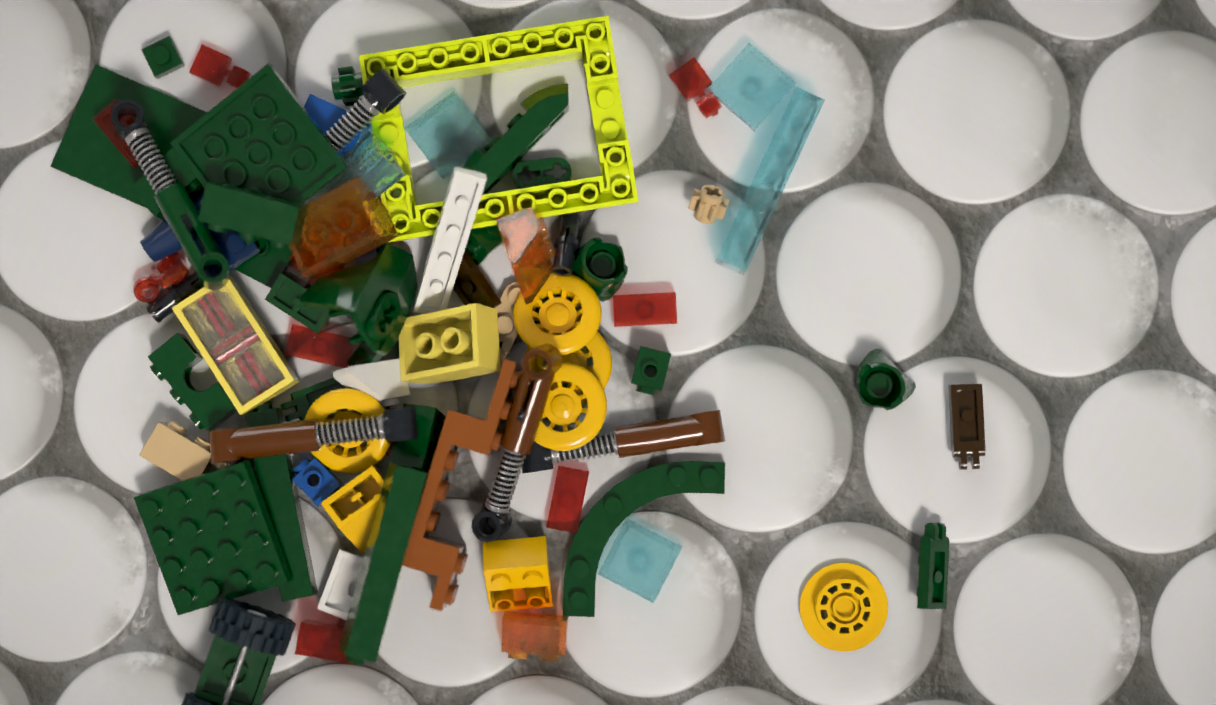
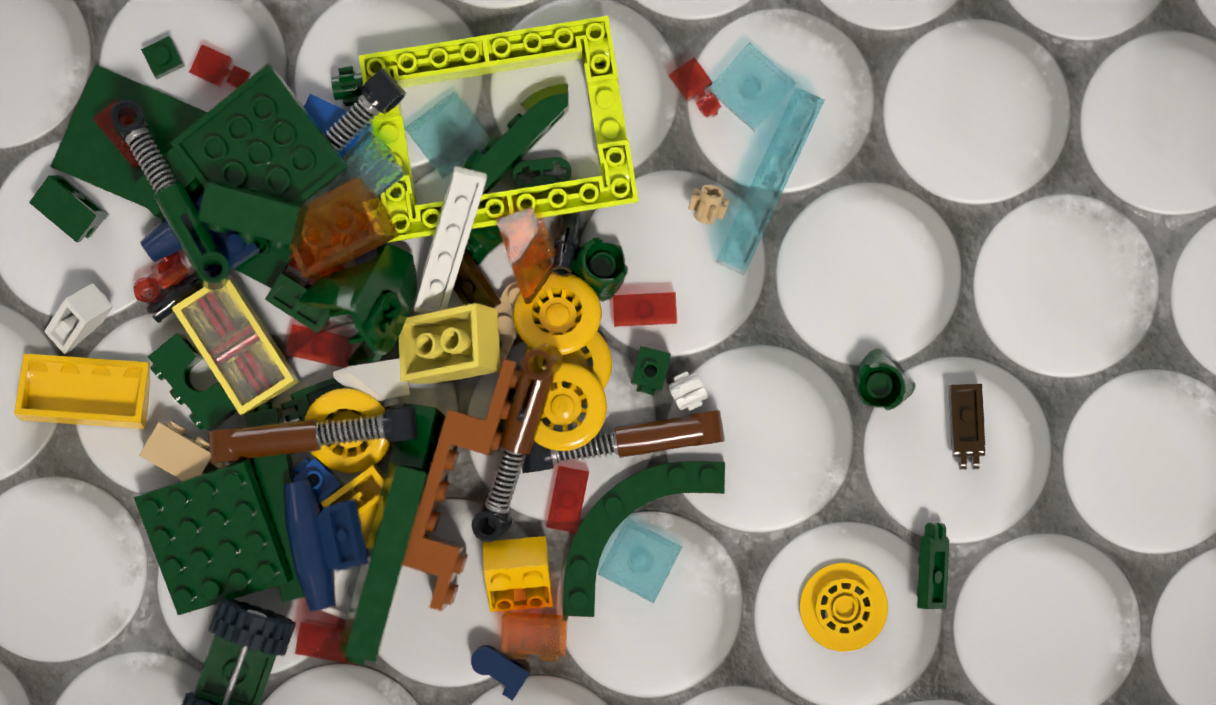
(68, 208): none -> dark green hinge
(78, 317): none -> white slope
(83, 391): none -> yellow slope
(321, 542): none -> dark blue plate
(492, 662): none -> dark blue leg
(688, 391): none -> white gear

